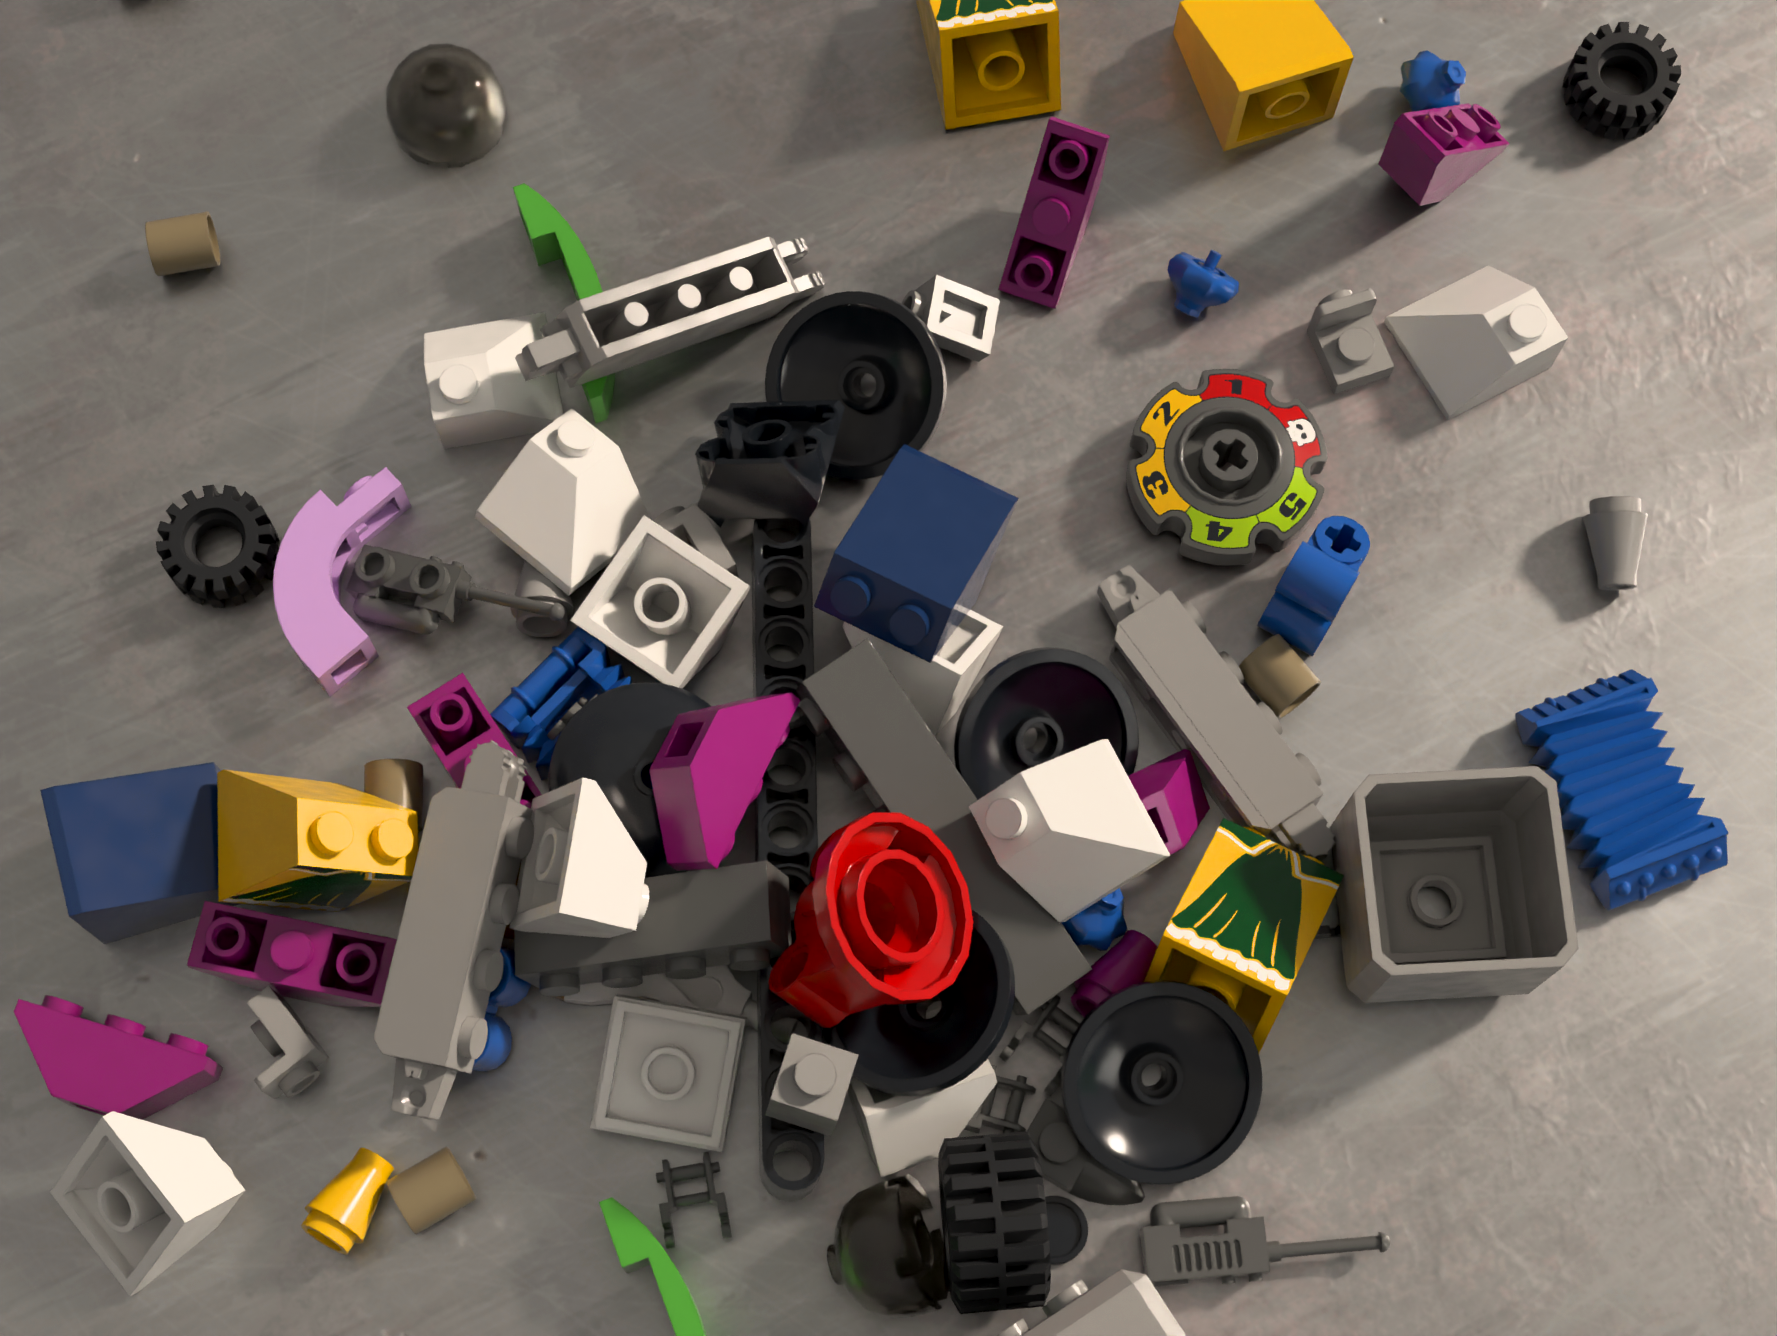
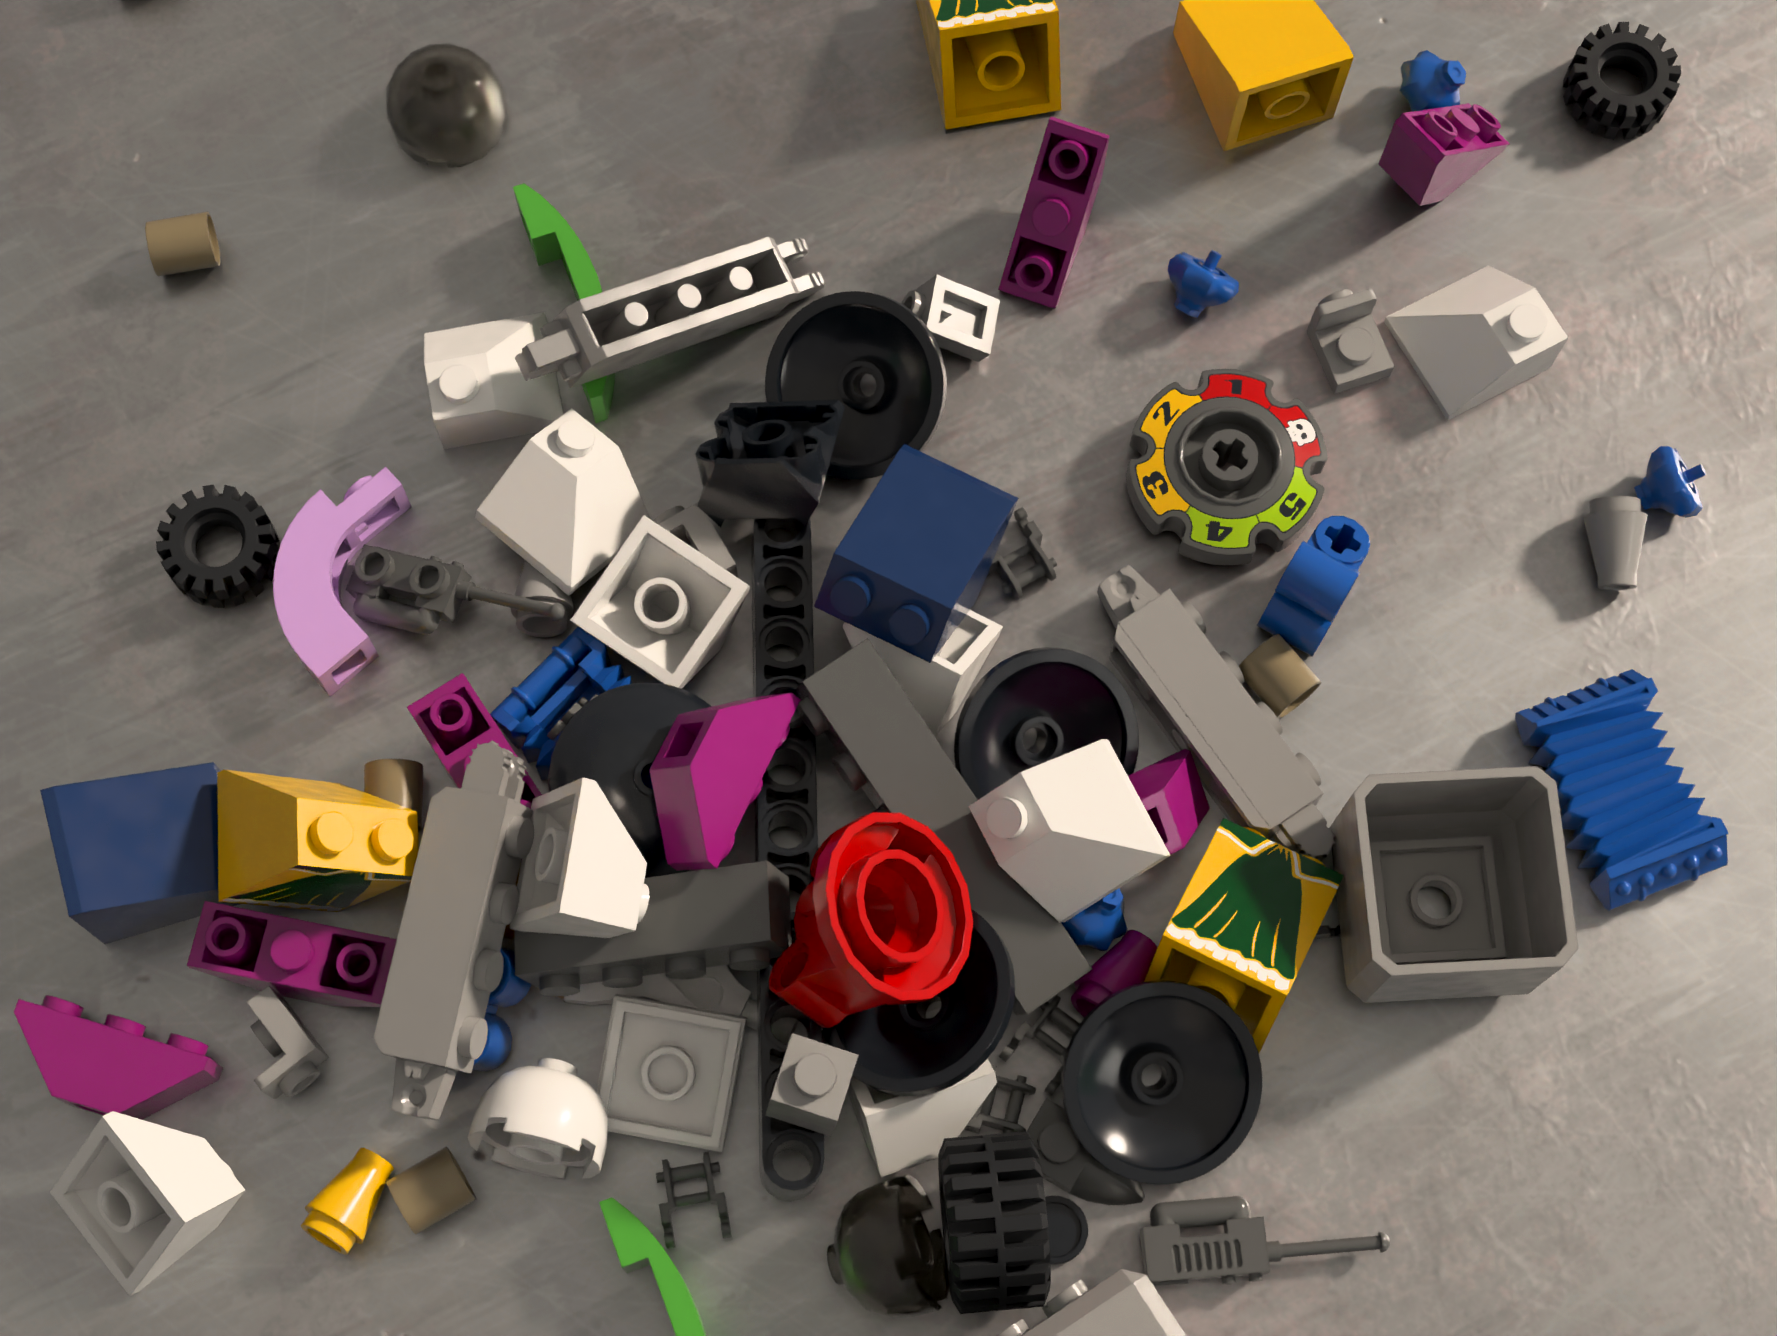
(542, 1121): none -> white cylinder
(1043, 565): none -> dark grey piece
(1670, 484): none -> blue piece

